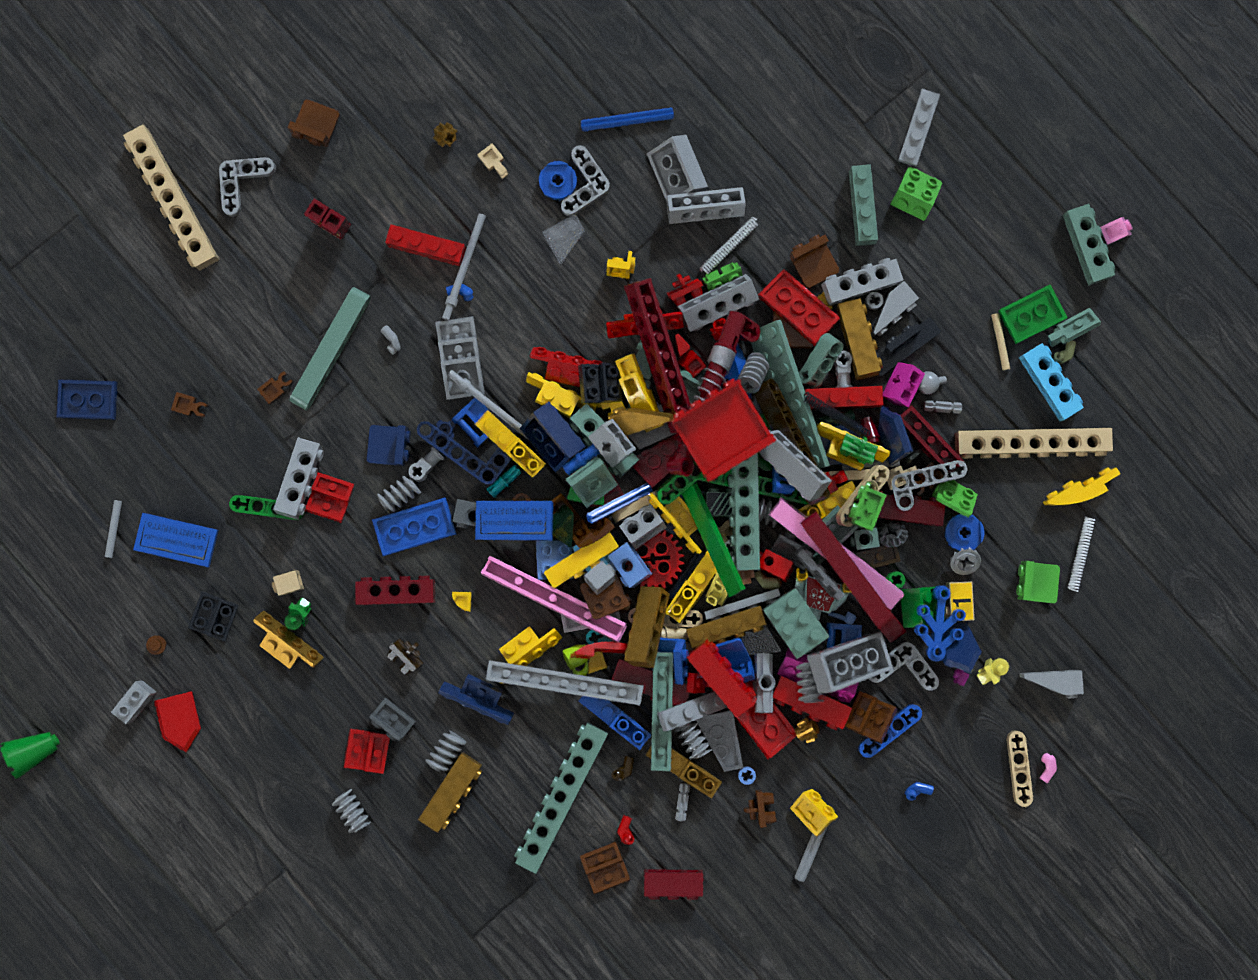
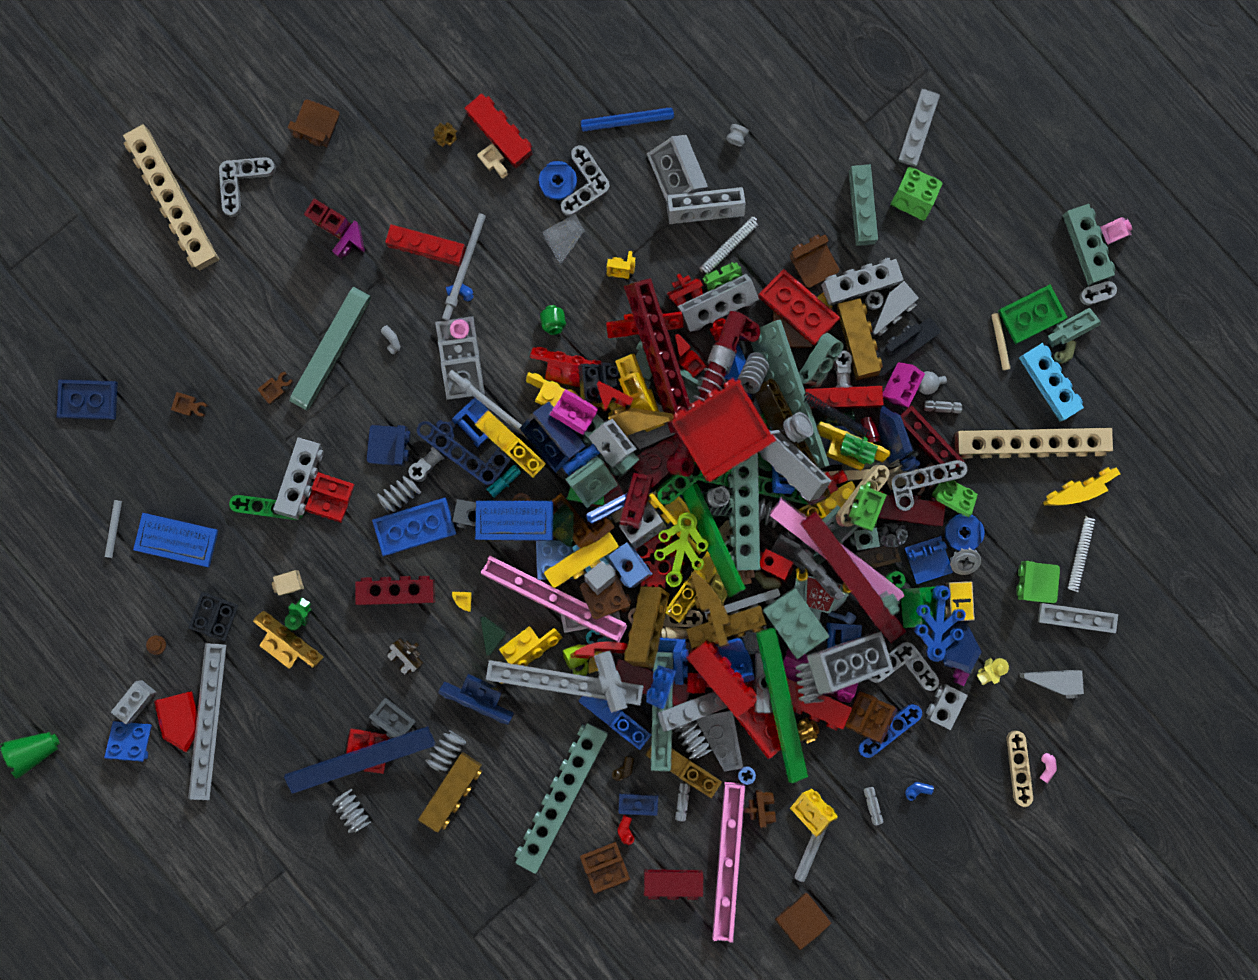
(128, 741): none -> blue hinge
(207, 721): none -> light grey plate
(351, 236): none -> magenta slope
(359, 760): none -> dark blue tile
(459, 329): none -> bright pink tile
(492, 635): none -> clear green slope
(498, 130): none -> red brick
(553, 320): none -> green head
(574, 412): none -> dark pink bracket
(607, 393): none -> red slope
(610, 681): none -> light grey piece
(636, 500): none -> dark red plate
(638, 804): none -> dark blue plate
(661, 686): none -> blue hinge
(682, 546): none -> lime plant
(709, 600): none -> pearl gold slope
(721, 497): none -> light grey wheel
(728, 861): none -> bright pink tile
(737, 135): none -> light grey wheel
(782, 705): none -> green tile
(798, 427): none -> light grey wheel
(803, 921): none -> reddish brown slope
(873, 806): none -> light grey axle
(890, 602): none -> sand green plate
(909, 464): none -> dark blue plate
(928, 560): none -> blue hinge
(951, 709): none -> light grey brick
(1078, 618): none -> light grey plate
(1096, 289): none -> light grey beam

